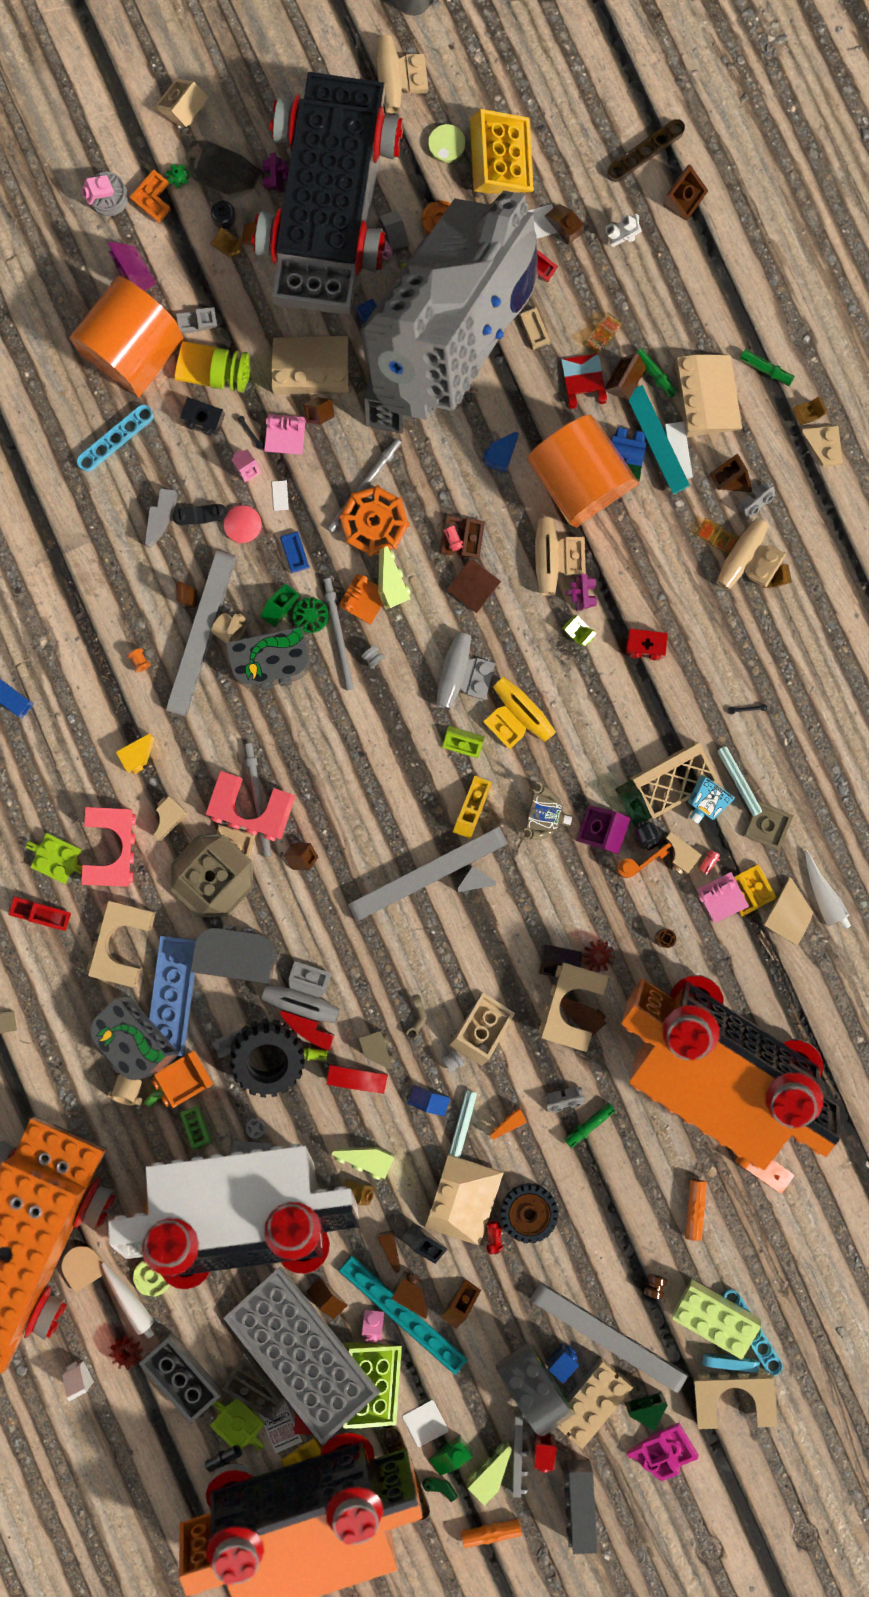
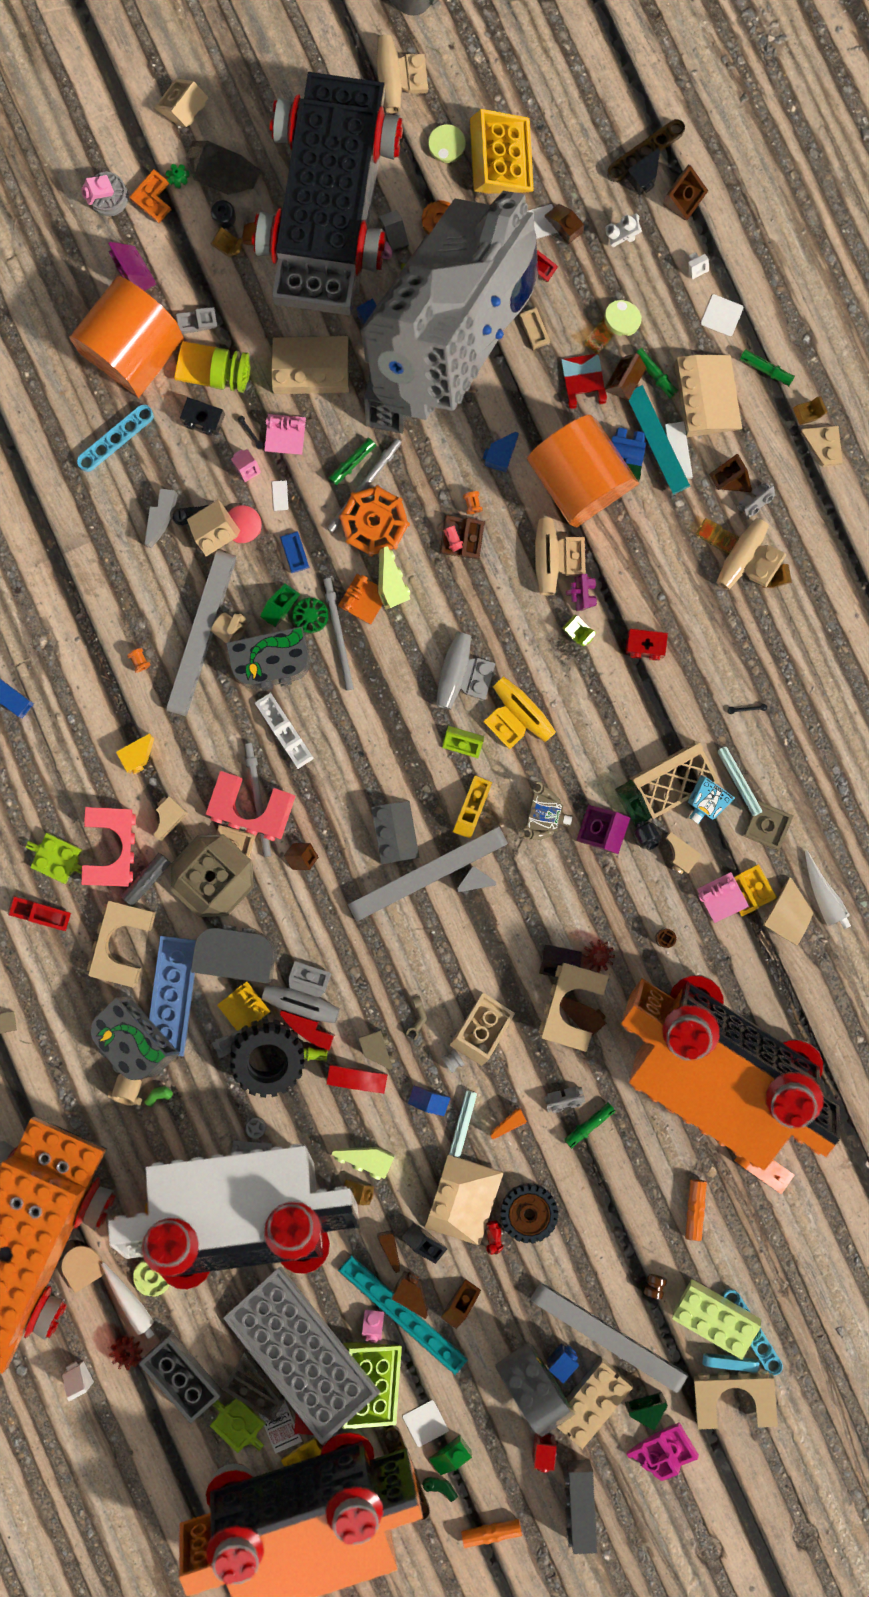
(145, 879): none -> dark grey axle
(181, 1080): orange panel -> none
(186, 595): reddish brown slope -> none
(202, 1125): bright green slope -> none
(213, 527): none -> tan slope
(223, 1458): black pin -> none
(243, 1007): none -> yellow hinge
(278, 173): magenta hips -> none
(284, 730): none -> white slope
(319, 410): reddish brown panel -> none
(326, 1298): reddish brown slope -> none
(347, 466): none -> green pin
(373, 656): light grey wheel -> none
(395, 832): none -> dark grey slope
(472, 502): none -> orange bush
(474, 585): copper slope -> none
(488, 1479): yellowish green slope -> none
(518, 1452): light grey hinge -> none
(622, 318): none -> yellowish green tile
(628, 868): orange door -> none
(644, 173): none -> black slope
(698, 265): none -> white tile
(709, 862): coral pin -> none
(722, 315): none -> white sticker

